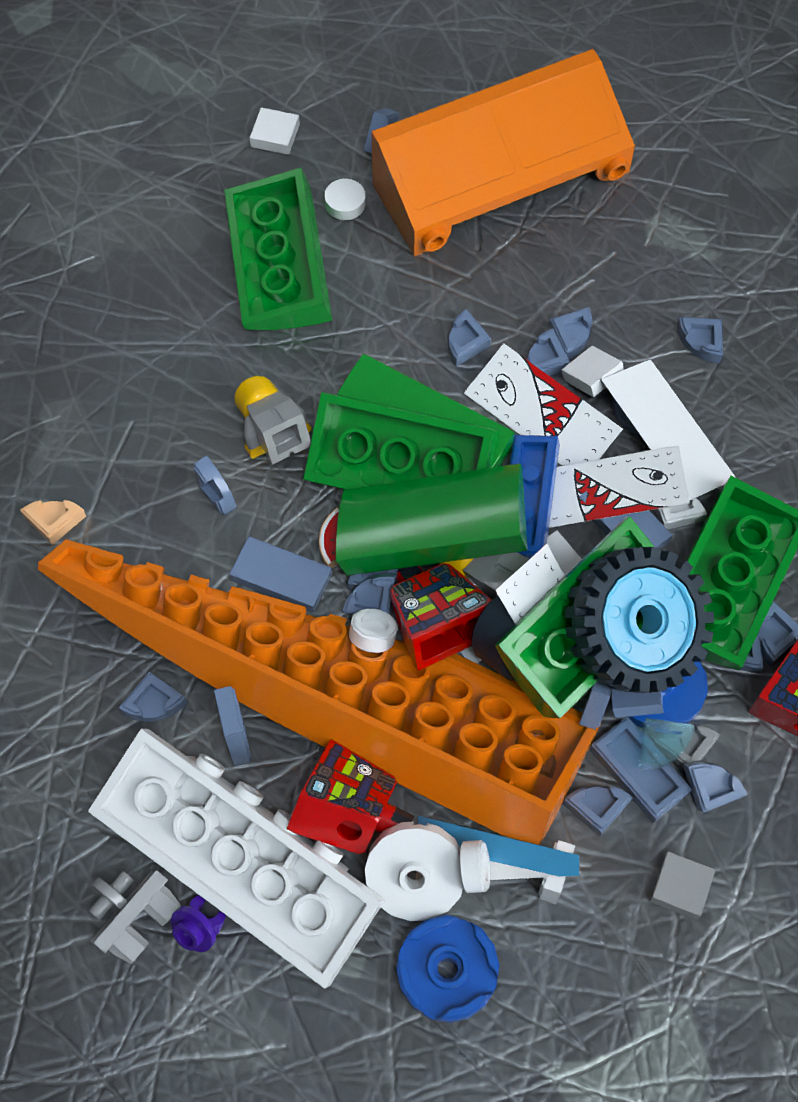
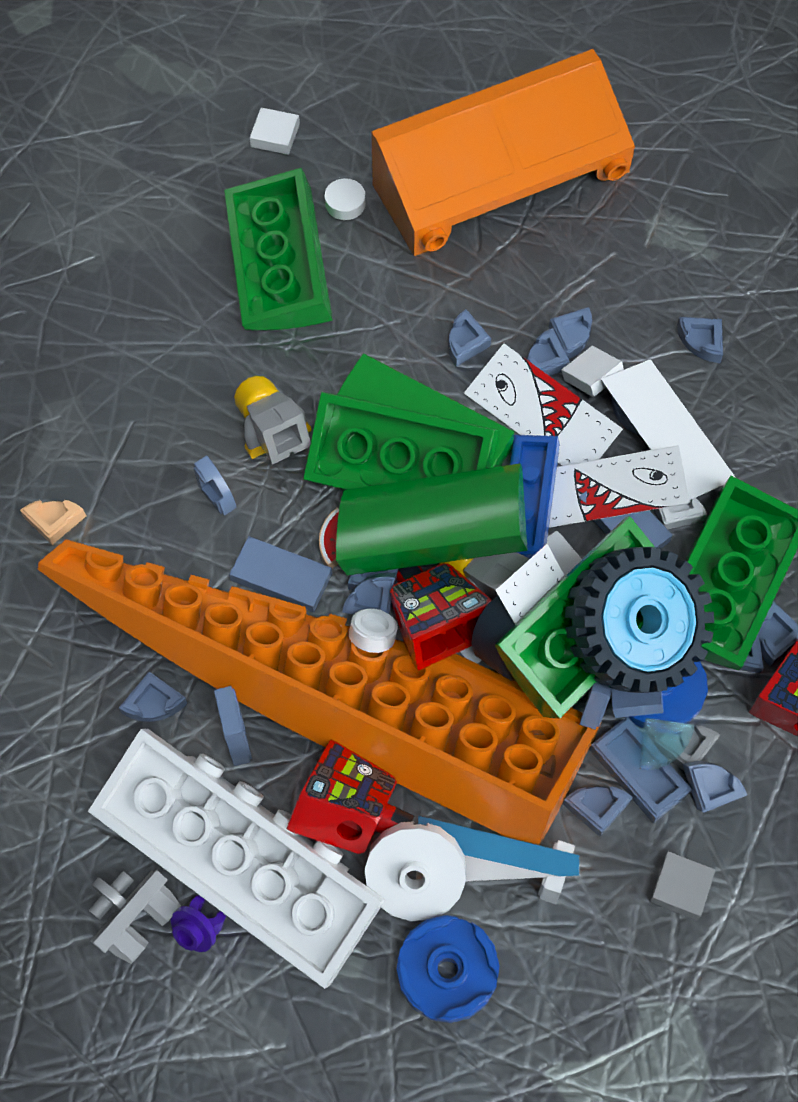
(380, 119): sand blue tile -> none
(475, 866): white tile -> none

